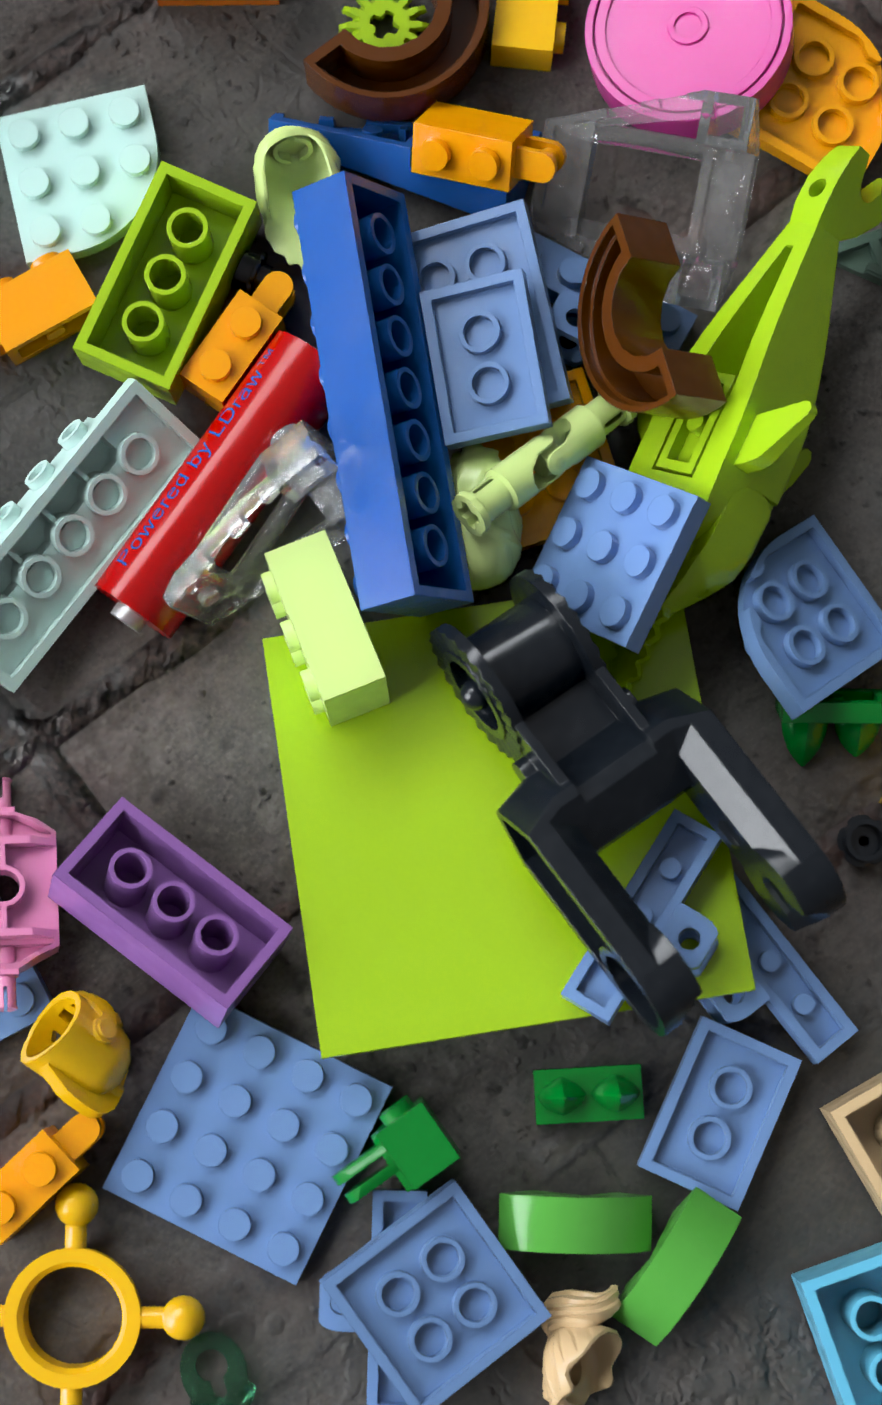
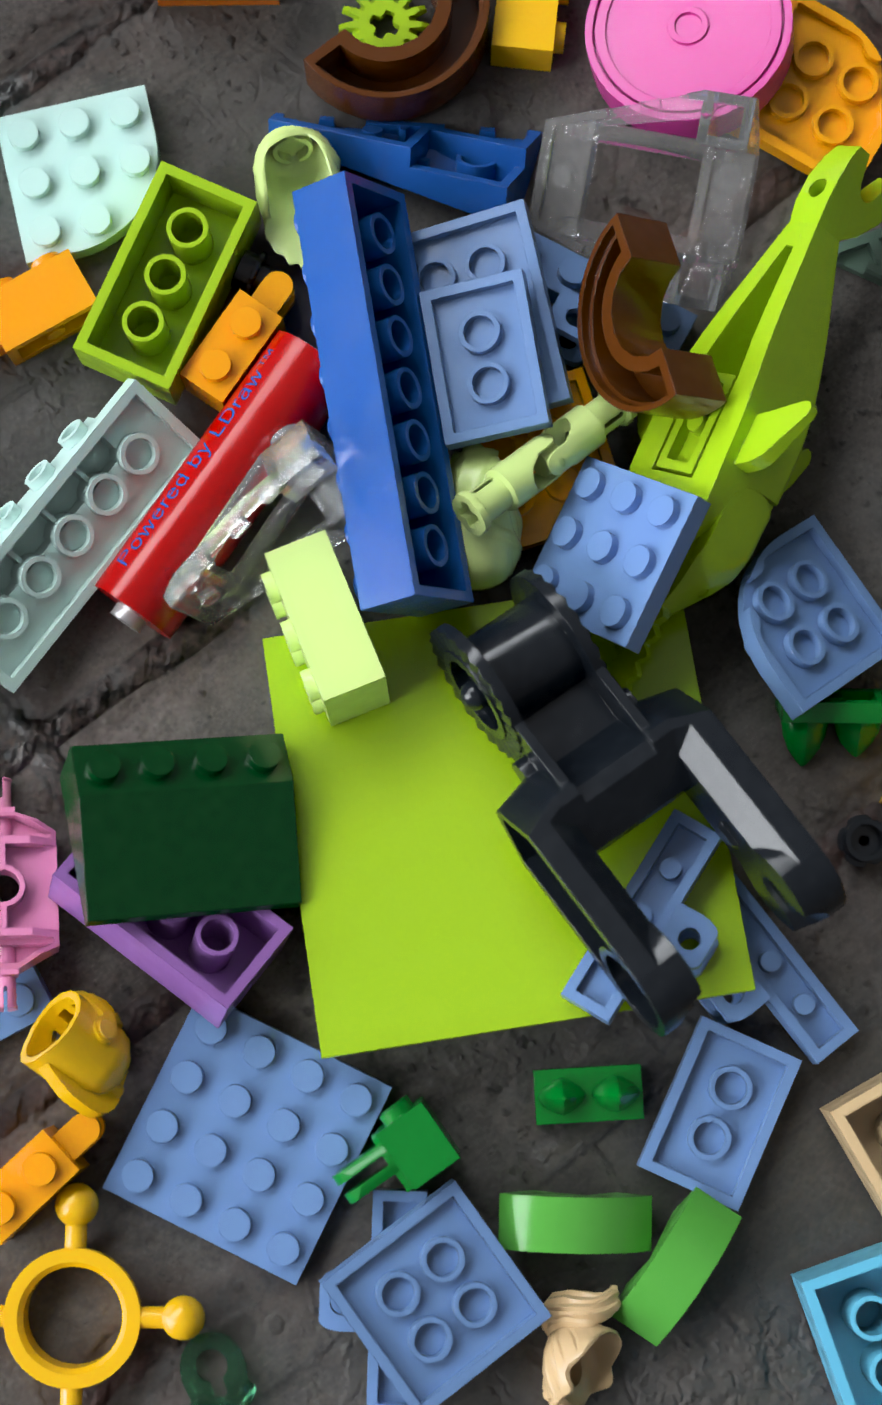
(182, 827): none -> dark green slope
(482, 148): light orange brick -> none

